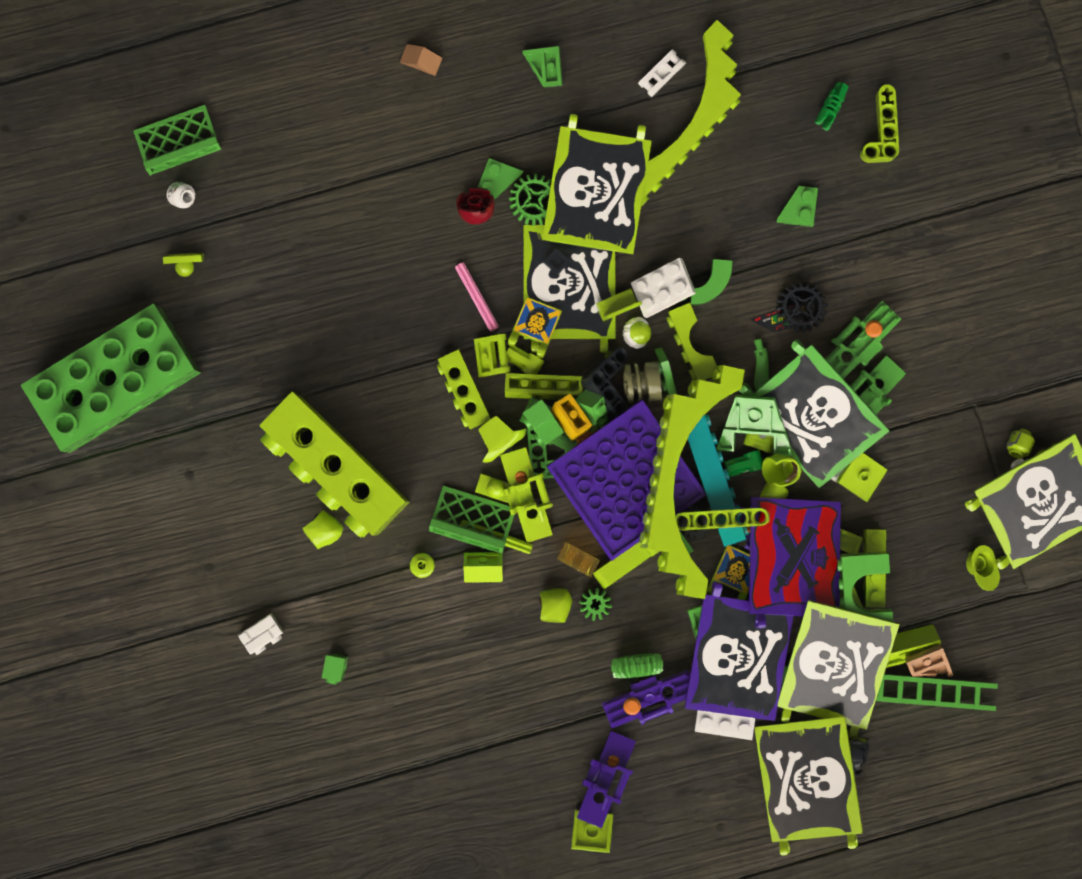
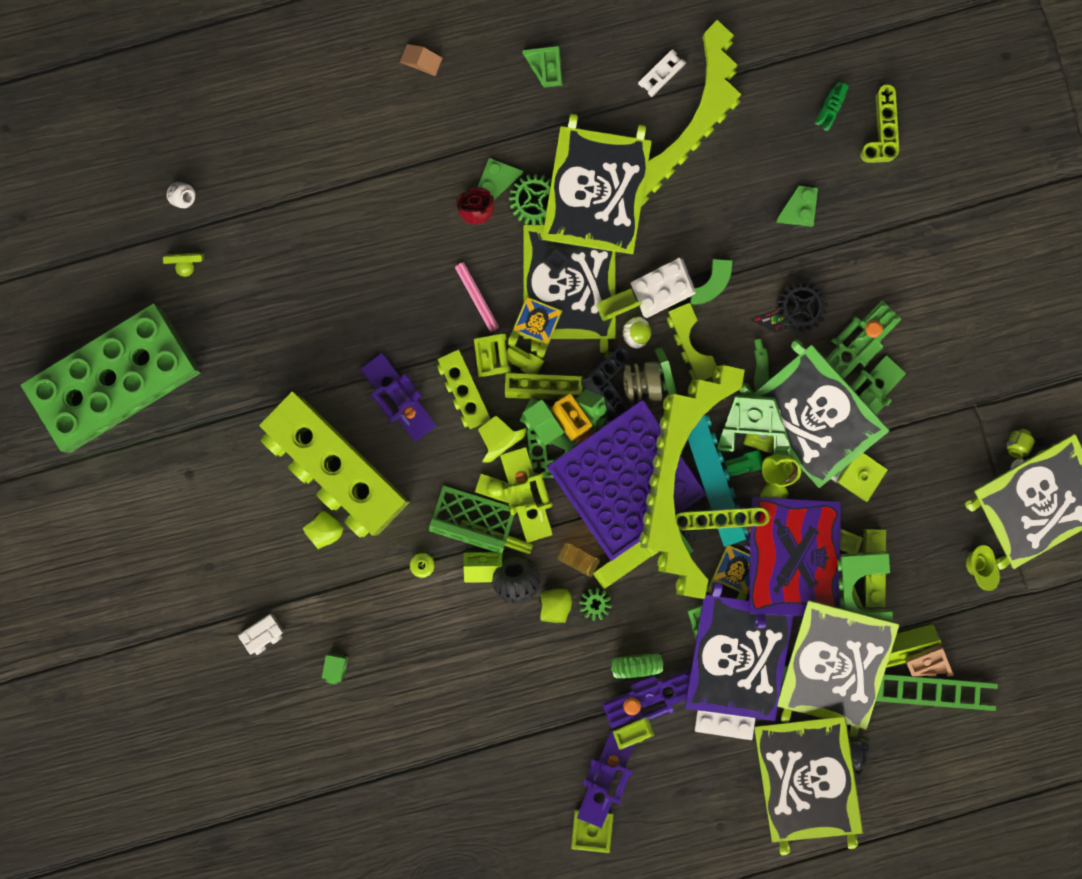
(183, 154): bright green fence -> none
(403, 393): none -> dark purple piece
(516, 580): none -> black wheel
(633, 733): none -> lime tile

